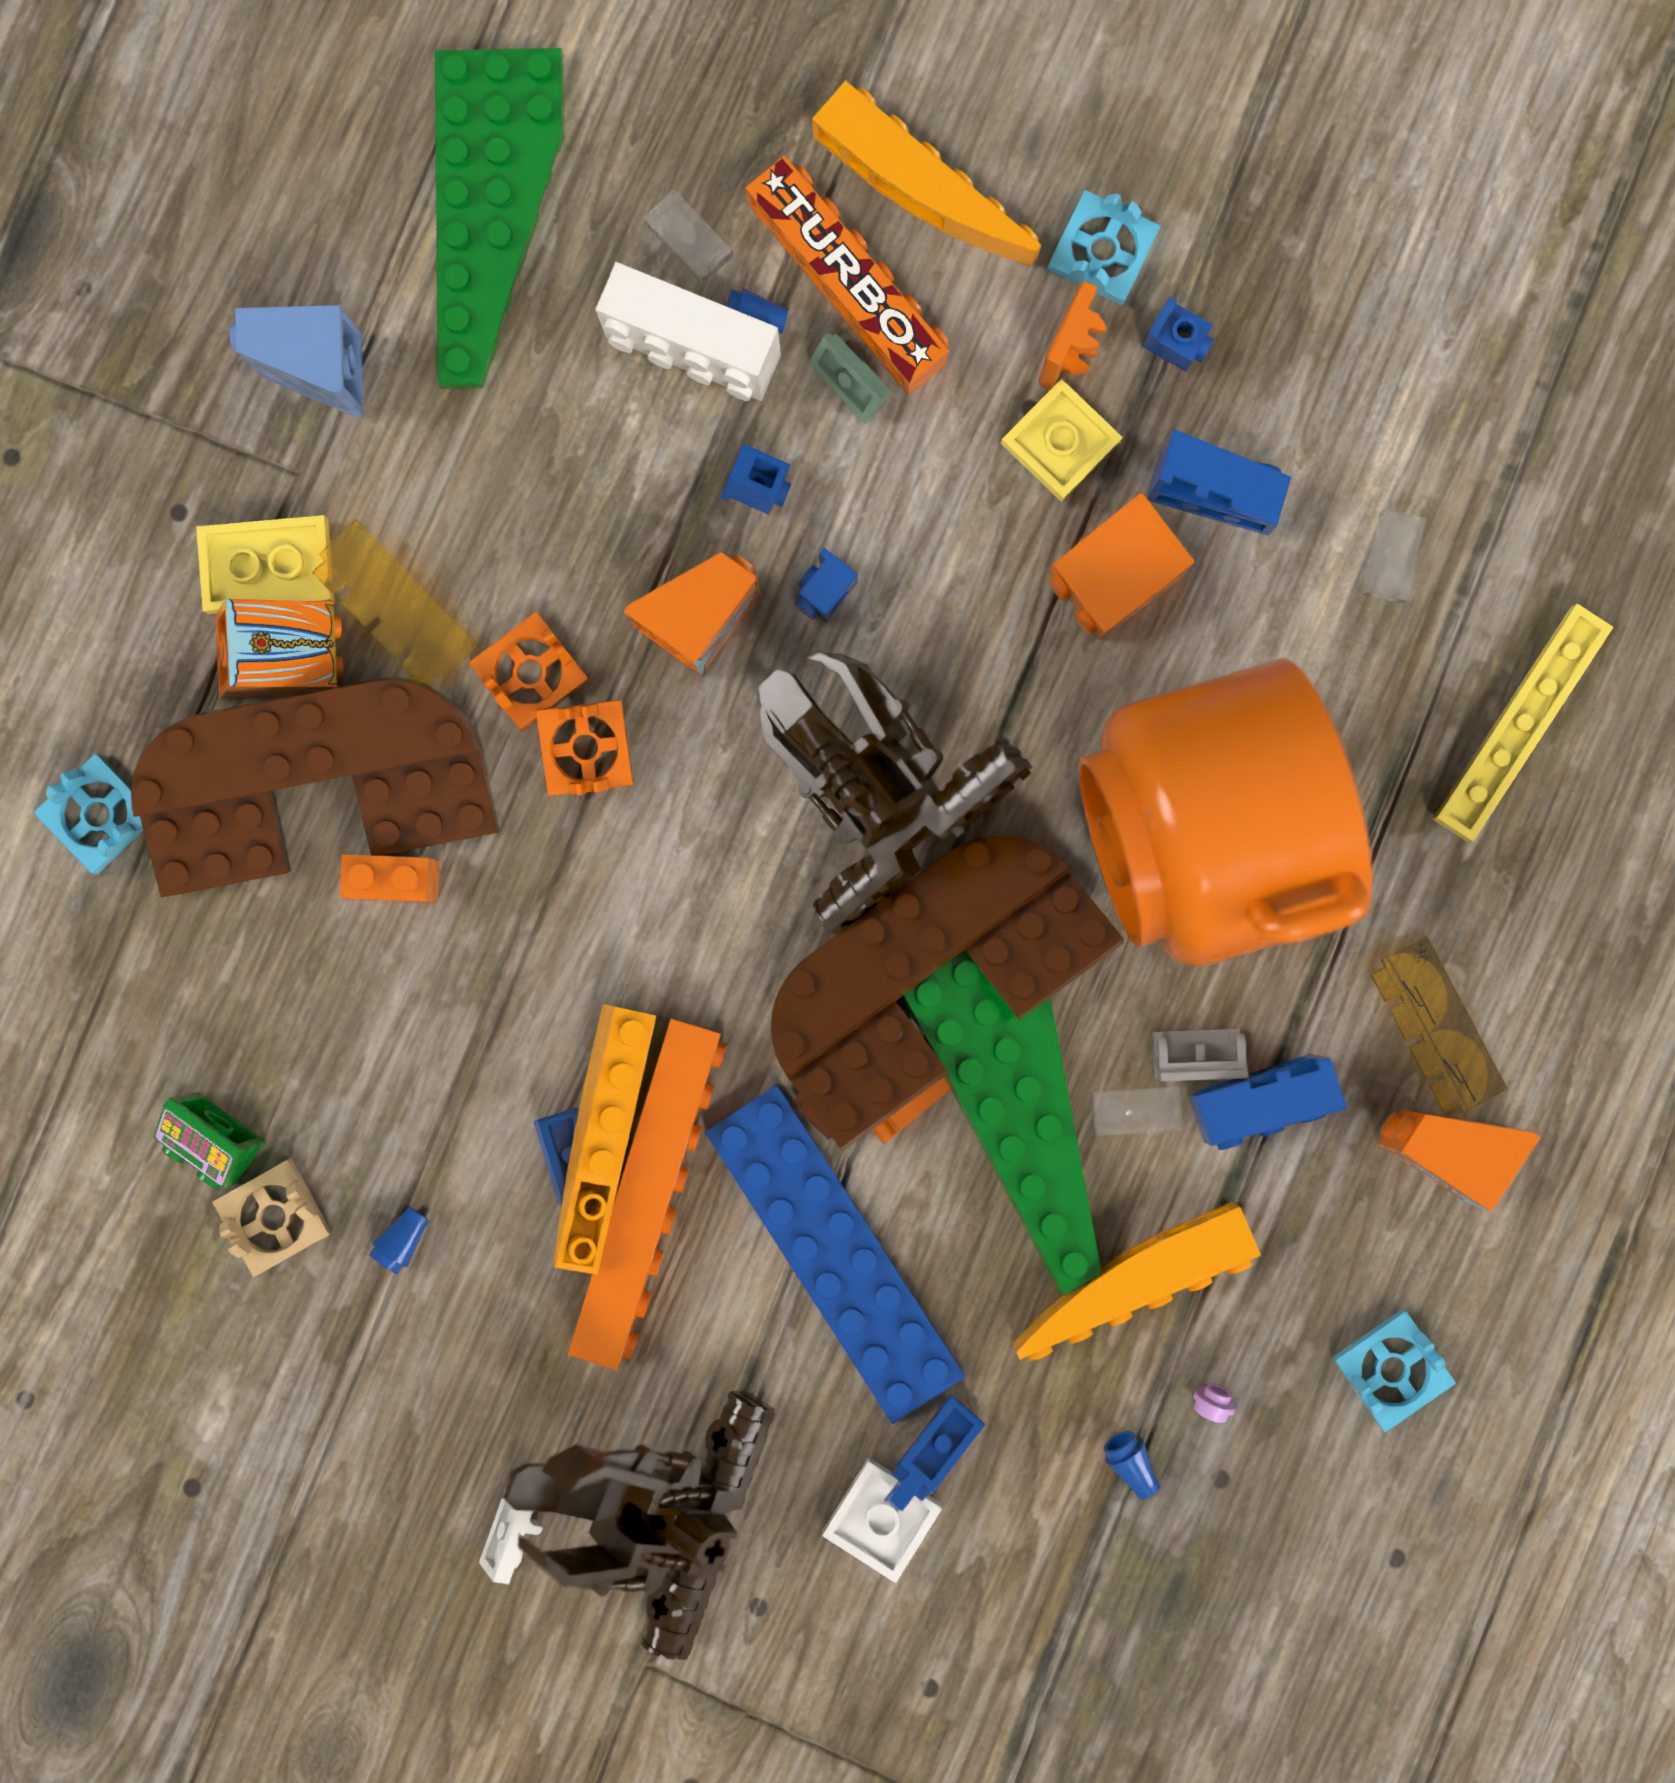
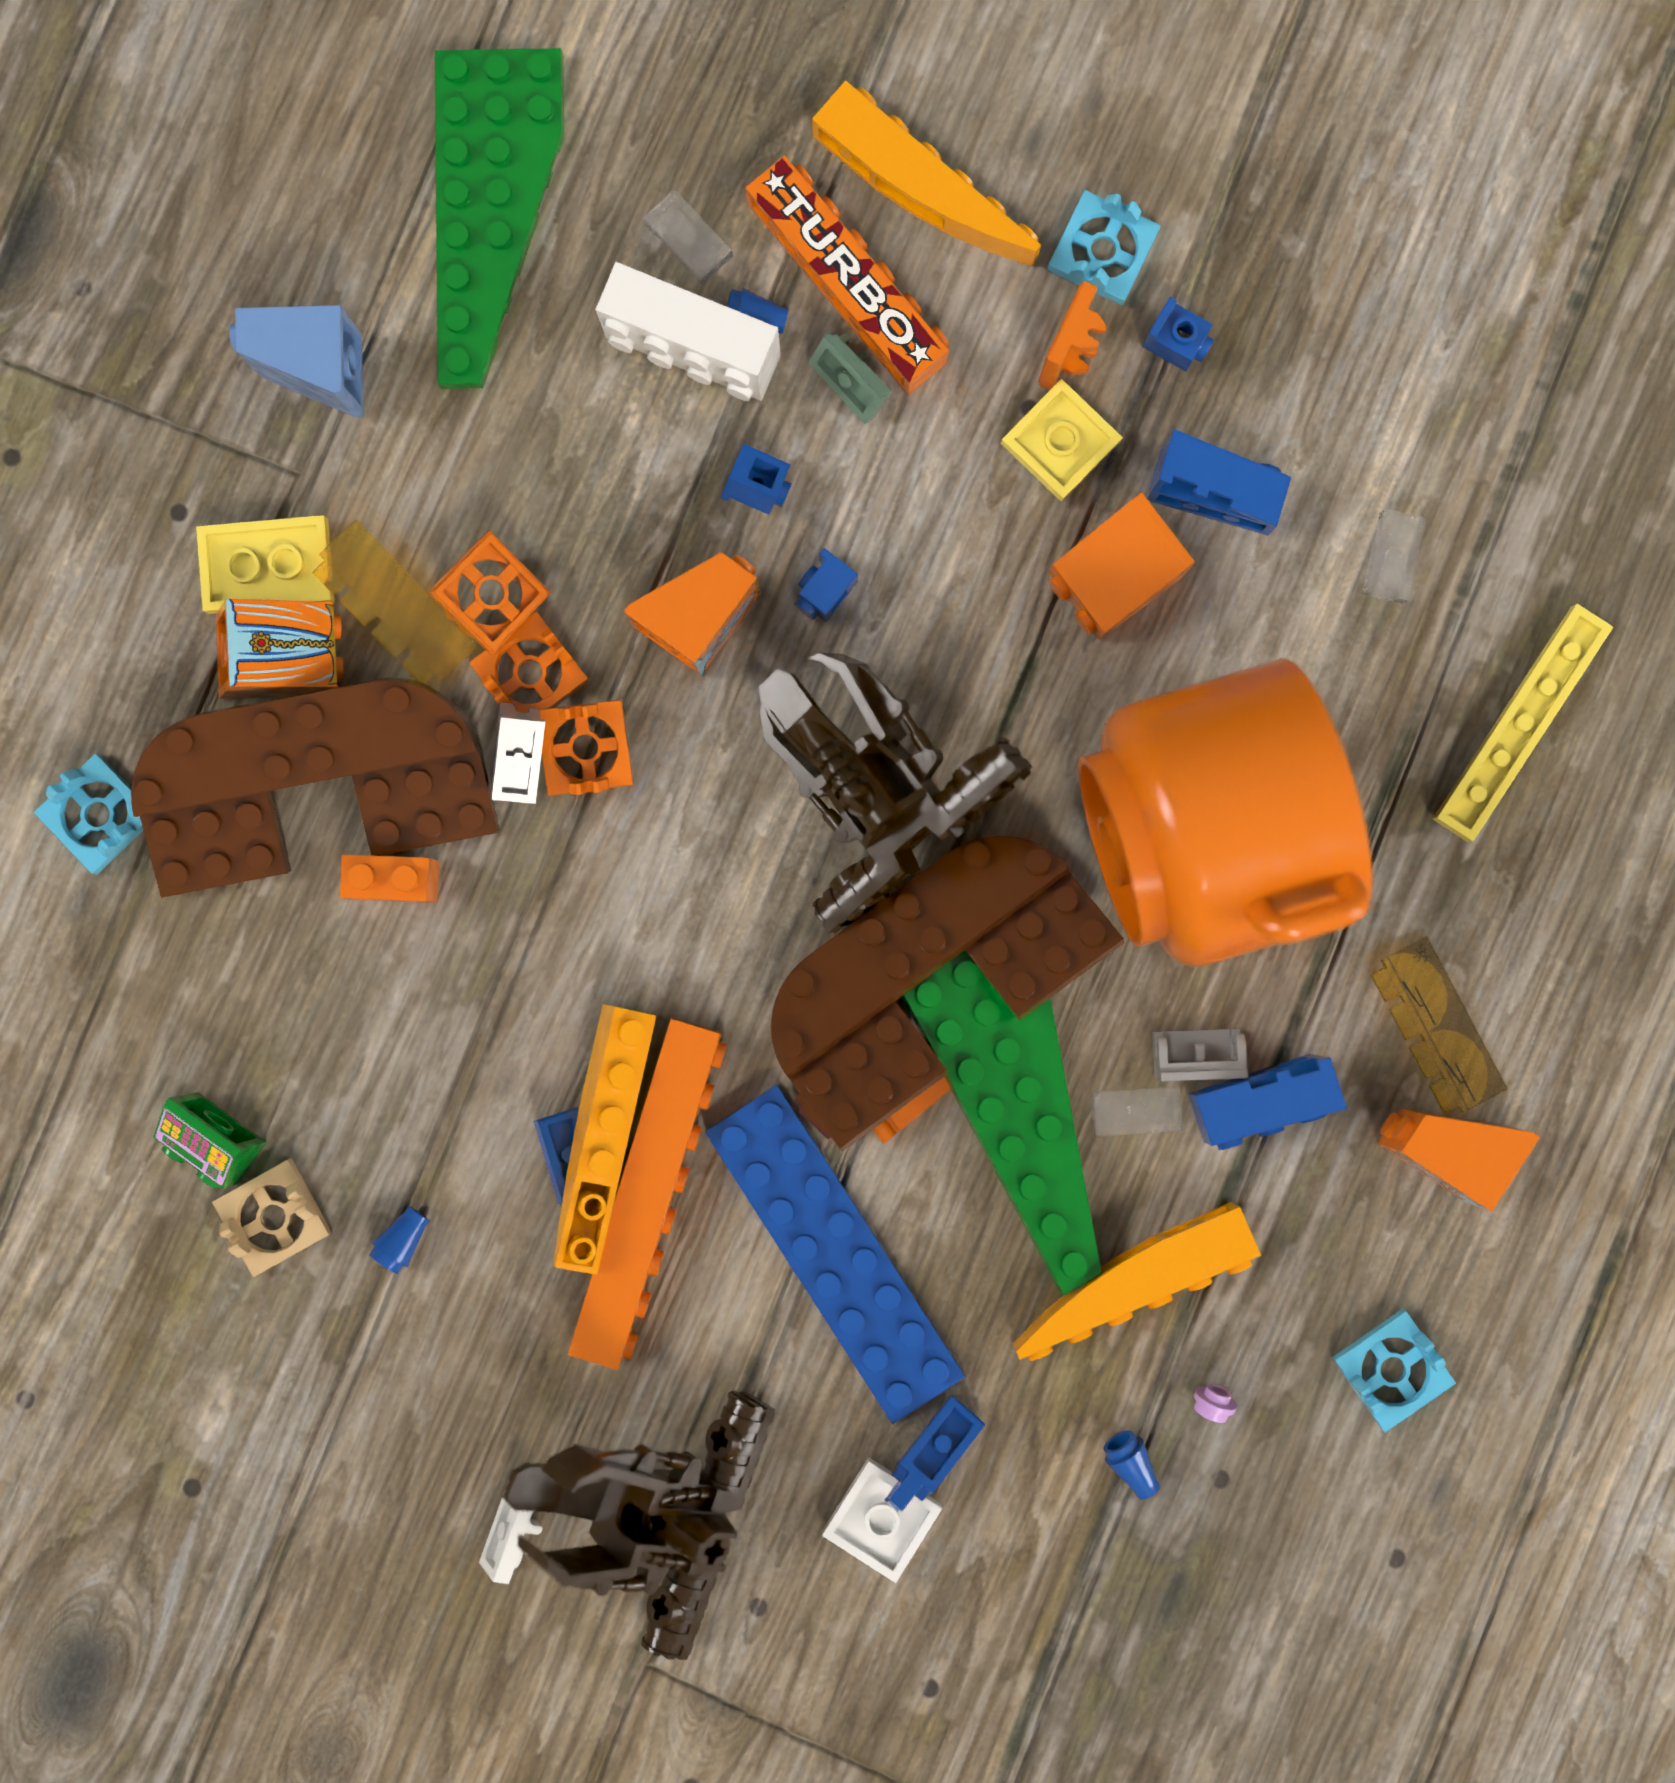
(446, 594): none -> orange piece
(517, 754): none -> hinge

